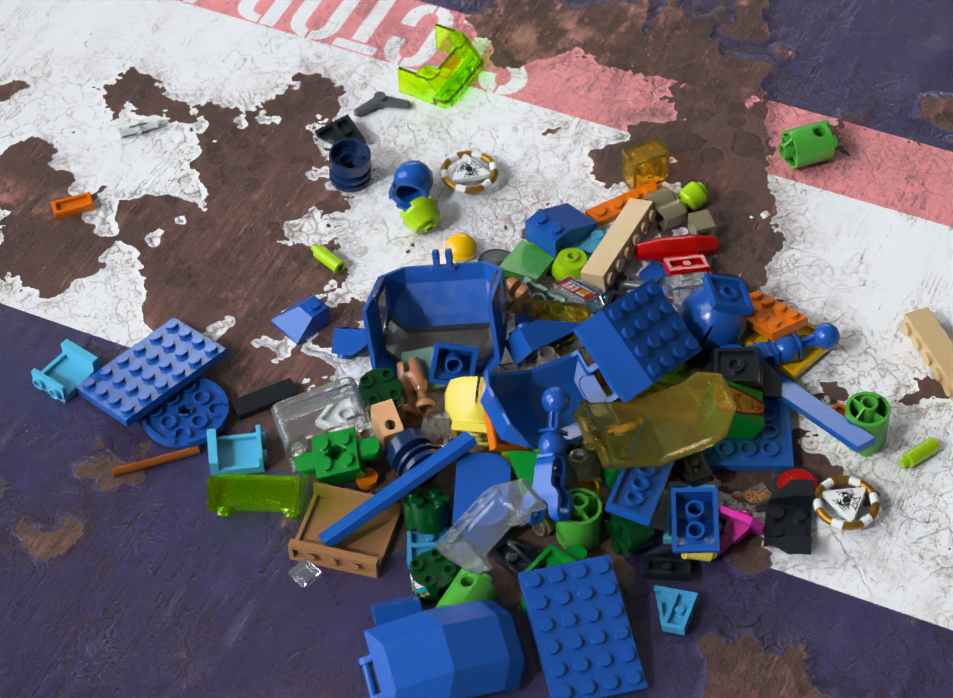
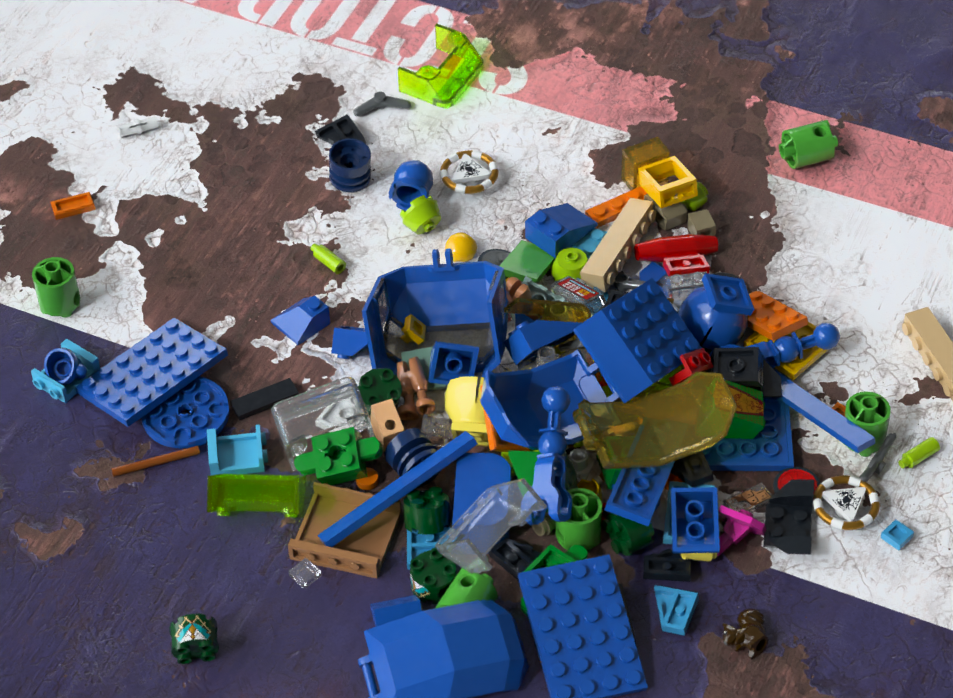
(56, 287): none -> bright green cylinder
(64, 366): none -> blue piece
(194, 638): none -> dark green brick
(413, 330): none -> yellow tile
(665, 195): none -> yellow window
(693, 362): none -> red bracket
(749, 634): none -> dark brown animal
(876, 464): none -> dark grey piece
(897, 534): none -> dark azure plate

